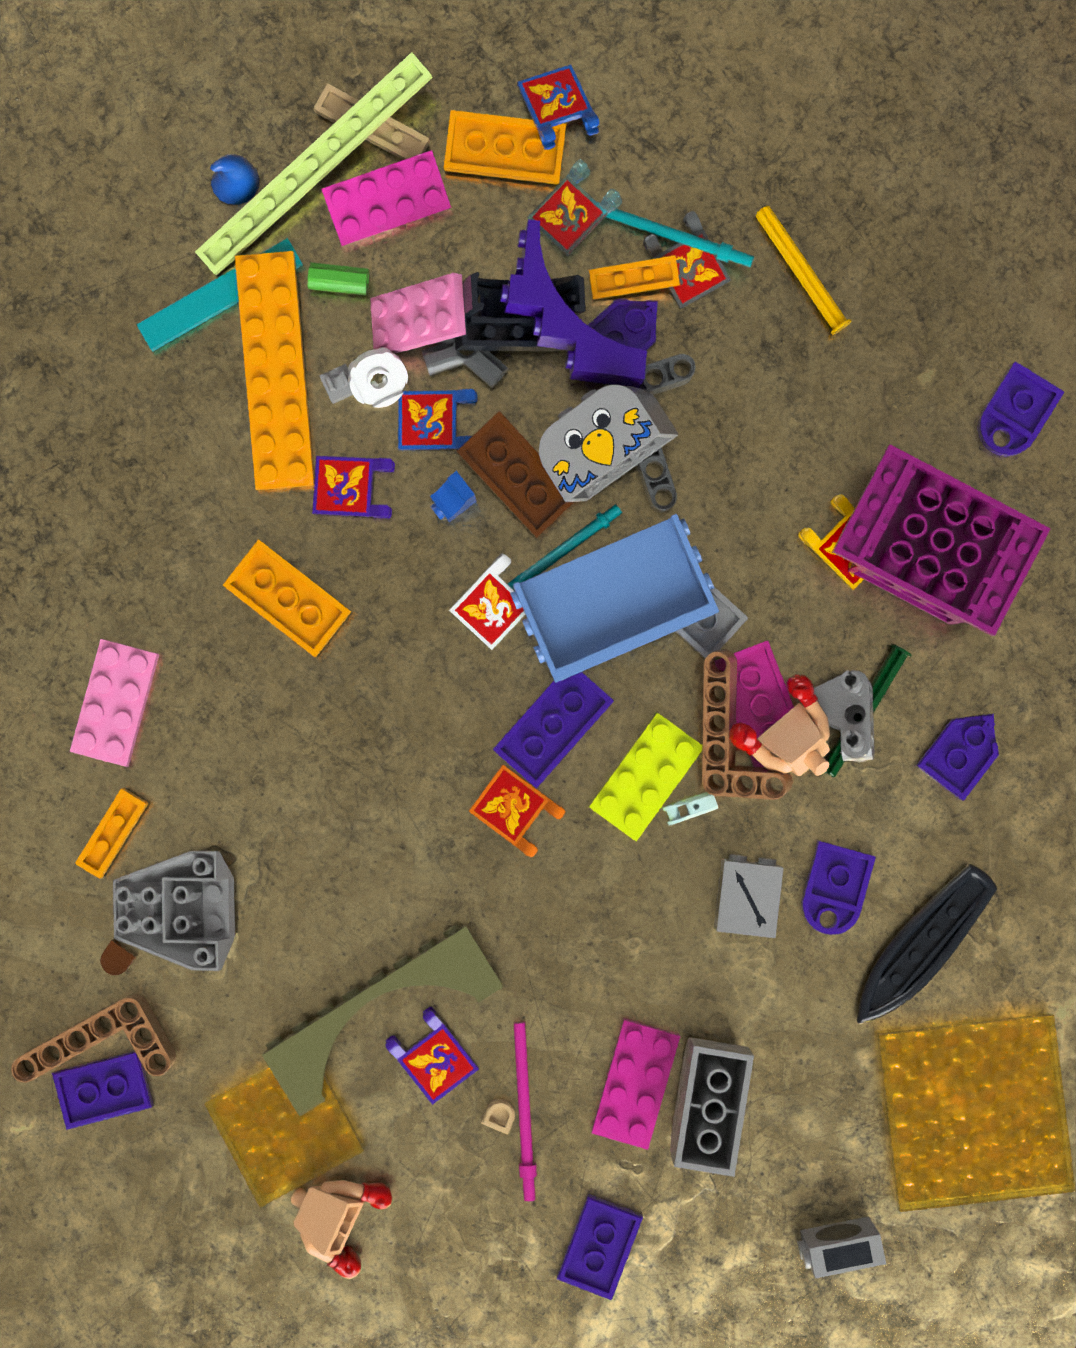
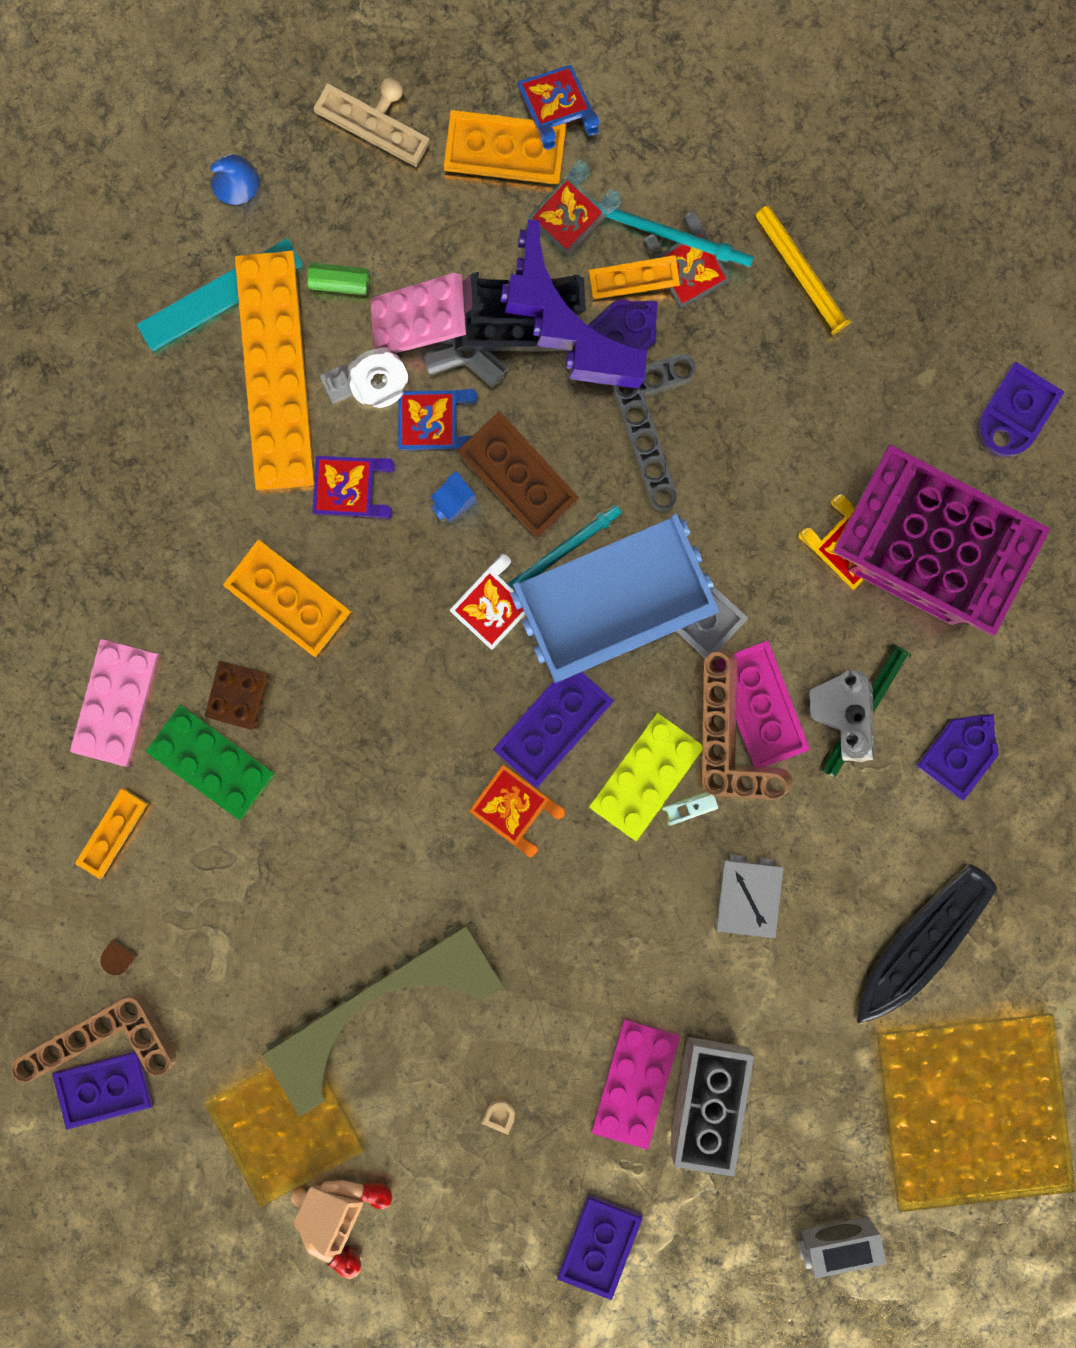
(179, 910): light grey wedge -> none
(210, 762): none -> green plate
(236, 695): none -> reddish brown hinge
(314, 164): yellowish green plate -> none
(386, 198): dark pink plate -> none
(436, 1061): flag -> none
(527, 1168): dark pink bar -> none
(603, 439): light grey brick -> none
(795, 740): light nougat torso -> none
(836, 884): dark purple tile -> none

